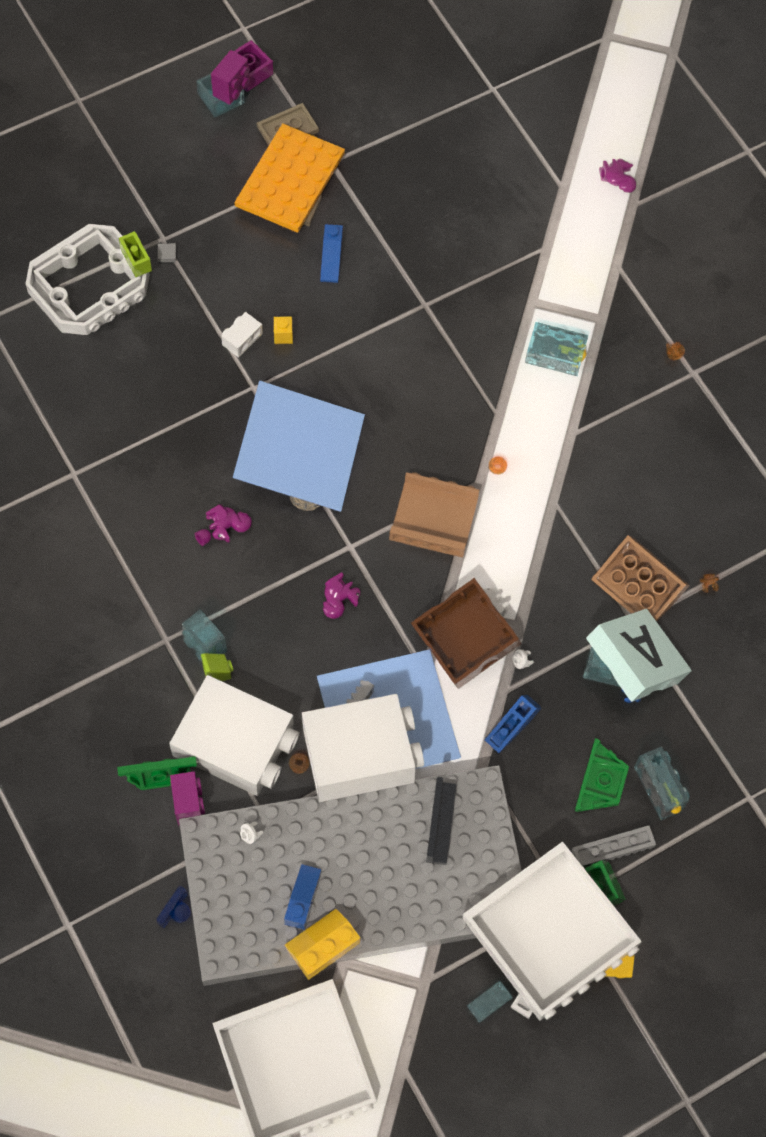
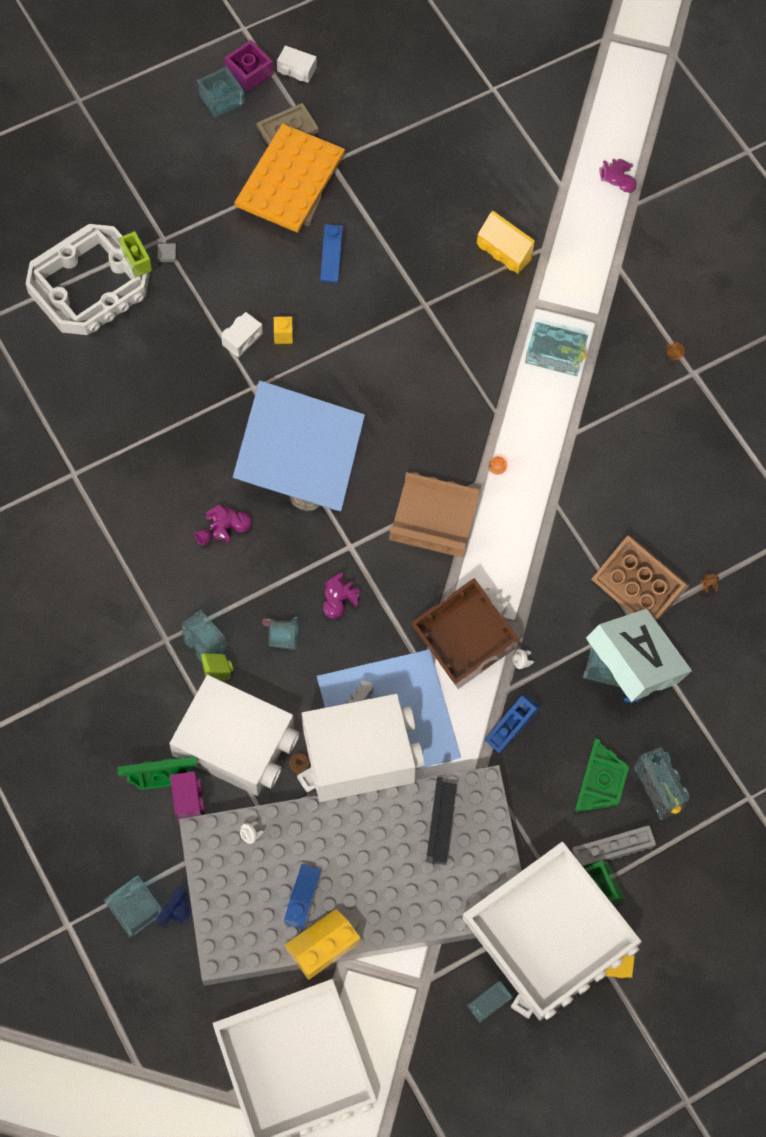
(133, 906): none -> clear light blue brick
(230, 77): magenta brick -> none
(283, 633): none -> clear light blue hat
(296, 64): none -> white brick
(307, 780): none -> white plate
(505, 242): none -> yellow slope

